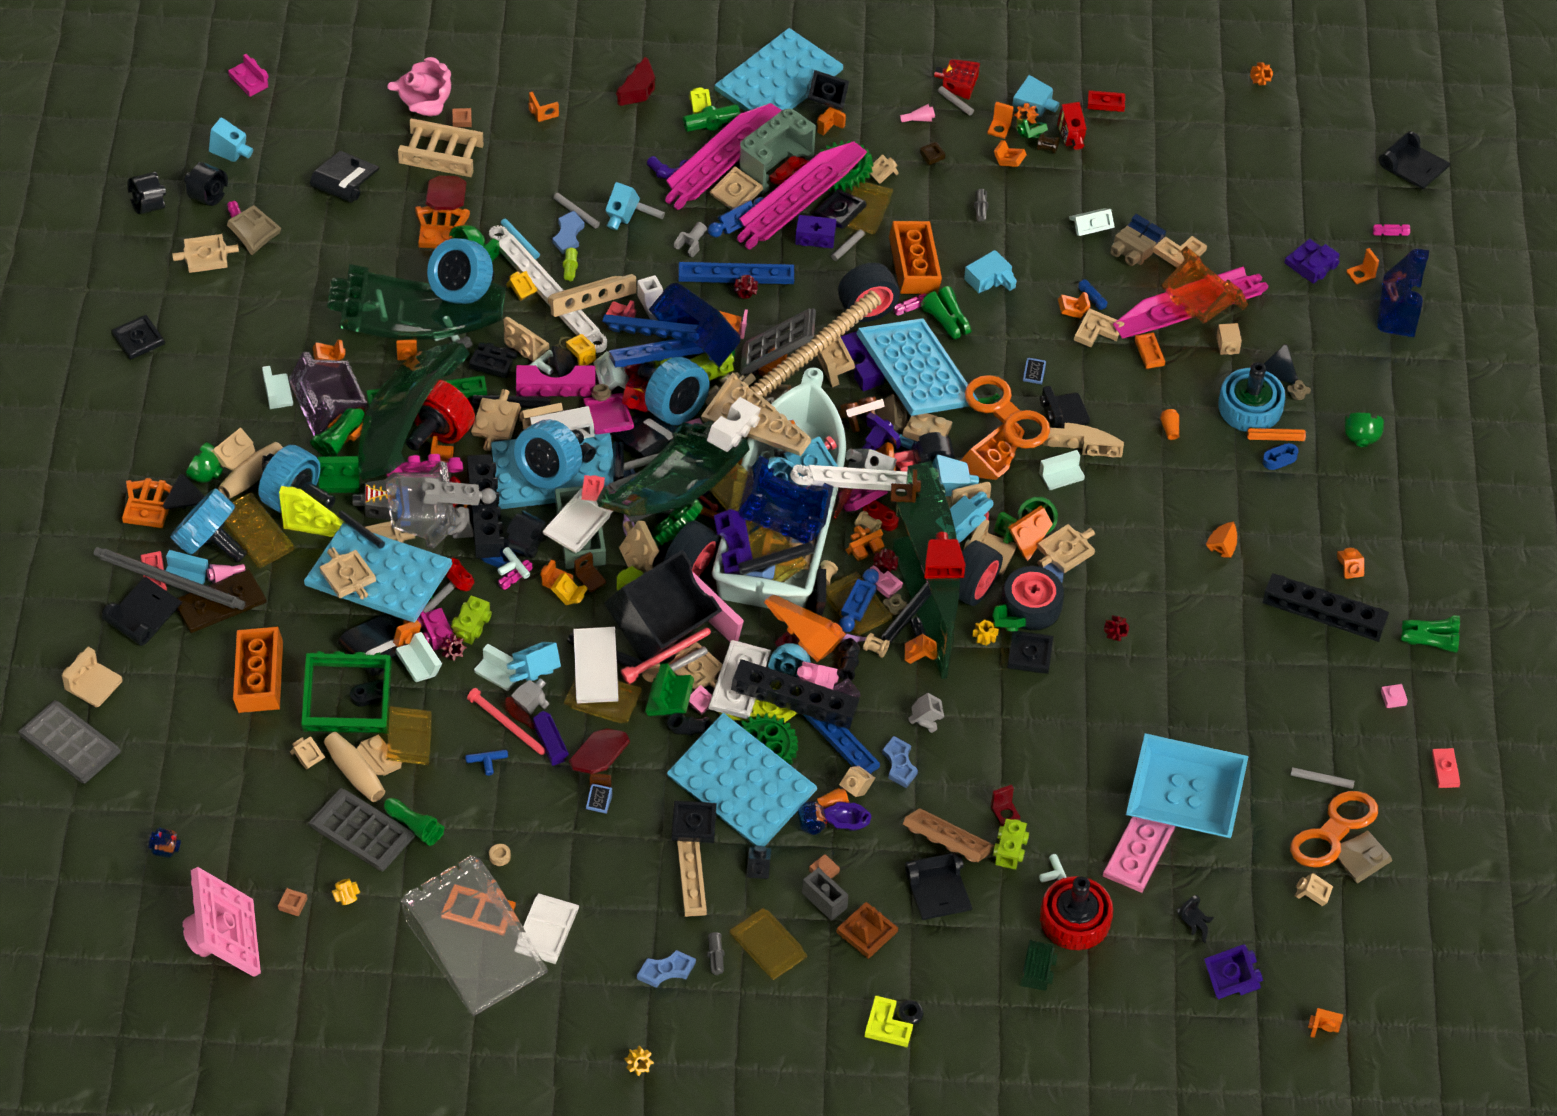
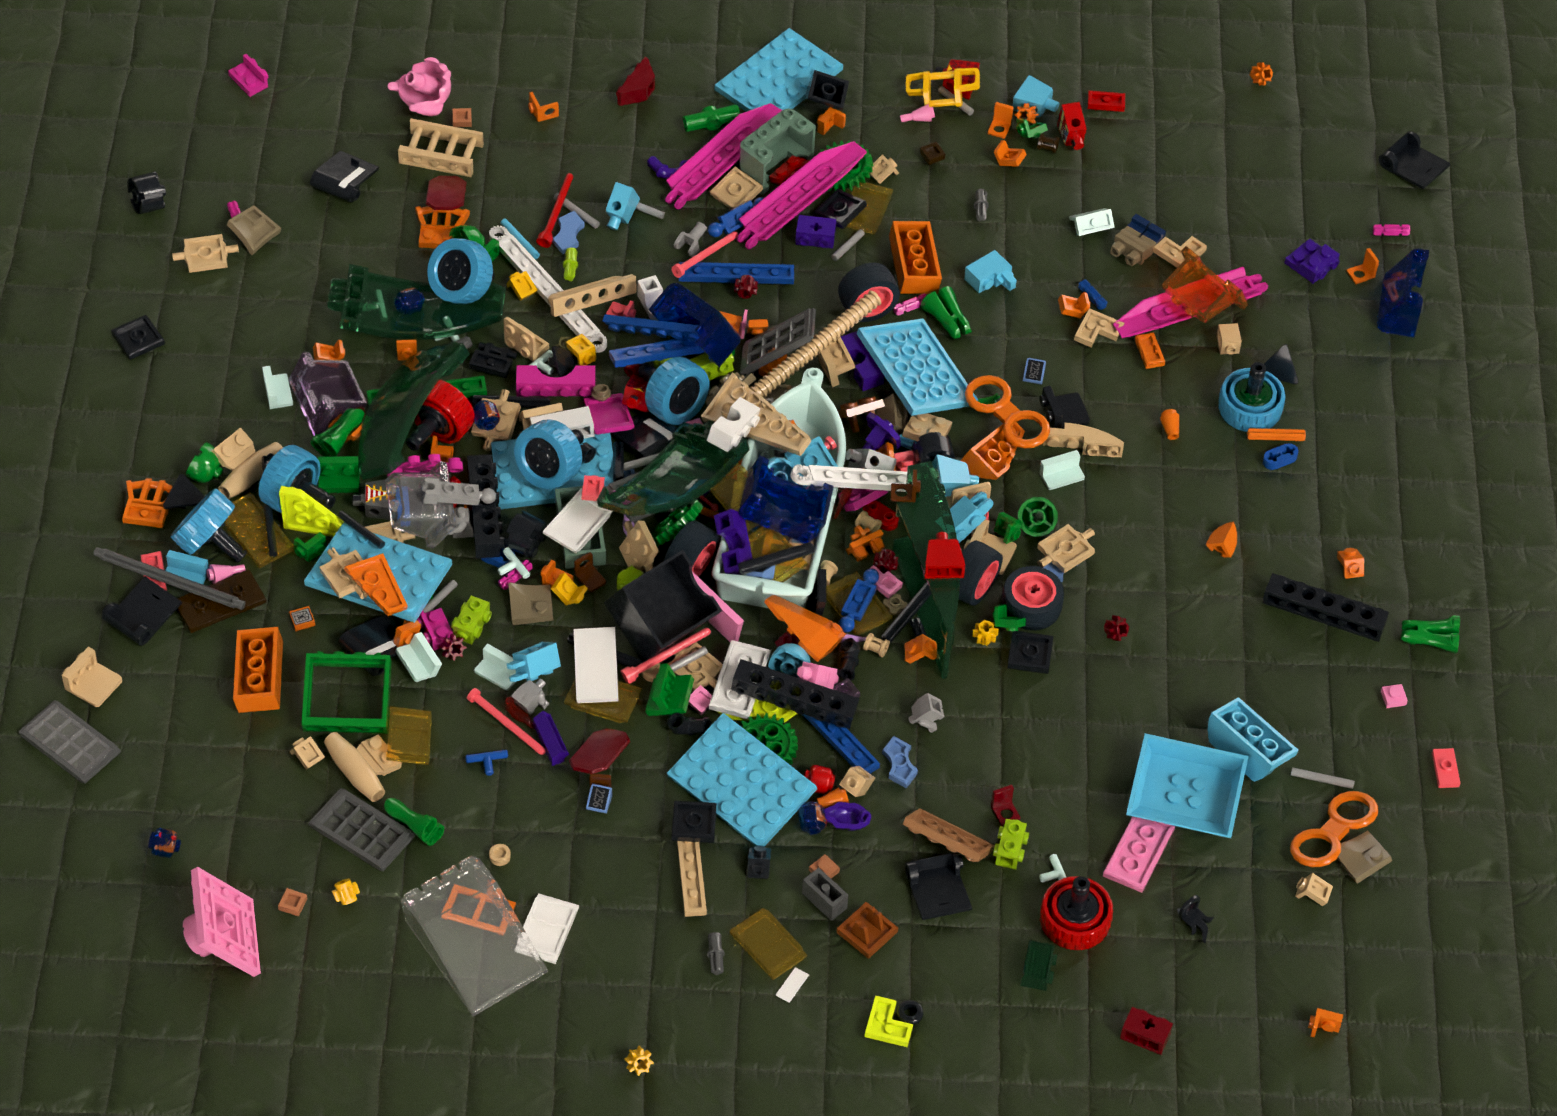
(206, 184): black brick -> none
(228, 141): medium azure torso -> none
(270, 531): none -> black bar
(302, 618): none -> tile
(311, 548): none -> green bracket
(370, 695): black plate -> none
(379, 583): none -> orange wing
(409, 301): none -> clear blue head
(459, 576): red plate -> none
(486, 415): none -> clear blue head
(530, 603): none -> dark tan plate
(545, 237): none -> red piece
(608, 374): light aqua panel -> none
(675, 966): medium blue tile -> none
(679, 270): none -> coral bar
(699, 99): neon yellow bracket -> none
(757, 326): none -> orange plate
(792, 984): none -> white sticker
(821, 777): none -> red head
(958, 87): none -> yellow bar
(1030, 531): orange wing -> none
(1146, 1030): none -> dark red brick
(1234, 972): dark purple plate -> none
(1244, 732): none -> medium azure windscreen
(1298, 390): dark tan plate -> none
(1363, 428): green cylinder -> none

